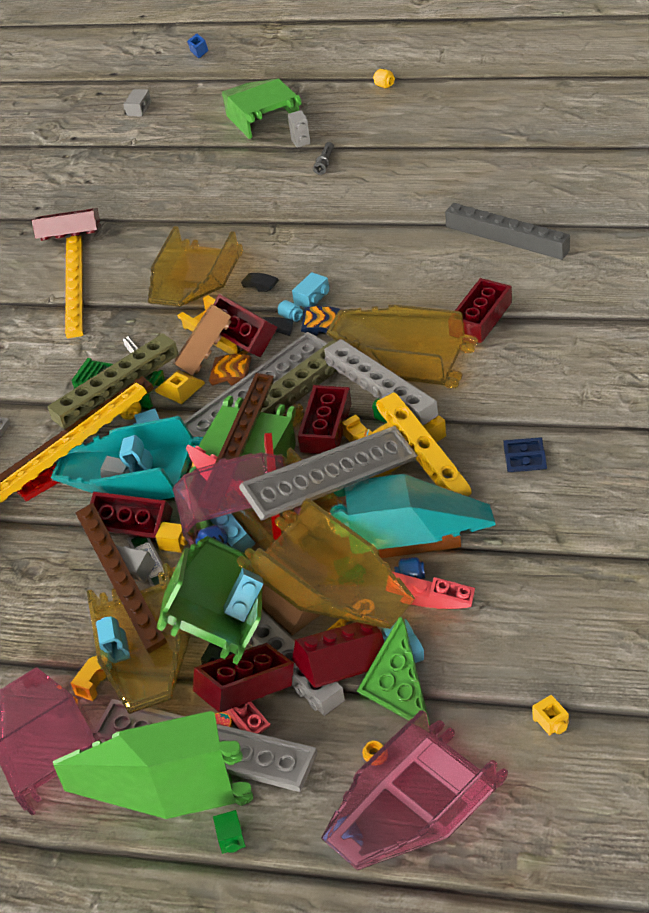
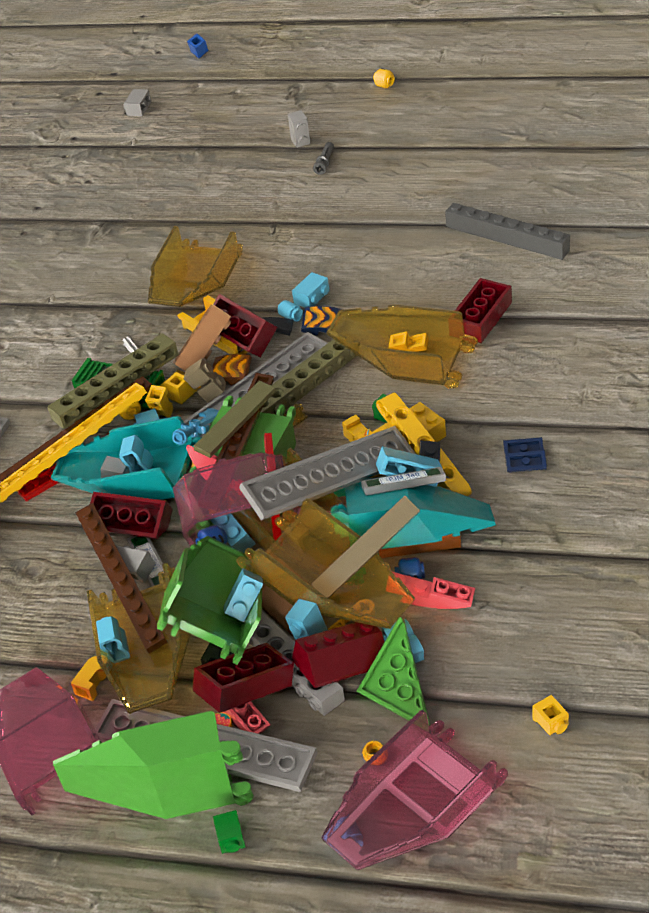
(66, 223): brick -> none
(74, 287): yellow plate -> none
(158, 399): none -> yellow leg
(170, 537): yellow brick -> none
(195, 428): none -> dark azure sword
(202, 375): none -> dark tan piece
(234, 419): none -> olive tile
(256, 98): bright green windscreen -> none
(262, 281): black slope -> none
(305, 619): none -> medium azure brick
(323, 419): dark red brick -> none
(365, 547): none -> dark tan tile
(379, 380): light grey brick -> none
(396, 462): none -> medium azure brick
(403, 481): none -> light grey tile
(404, 342): none -> yellow slope
(430, 449): none -> black plate

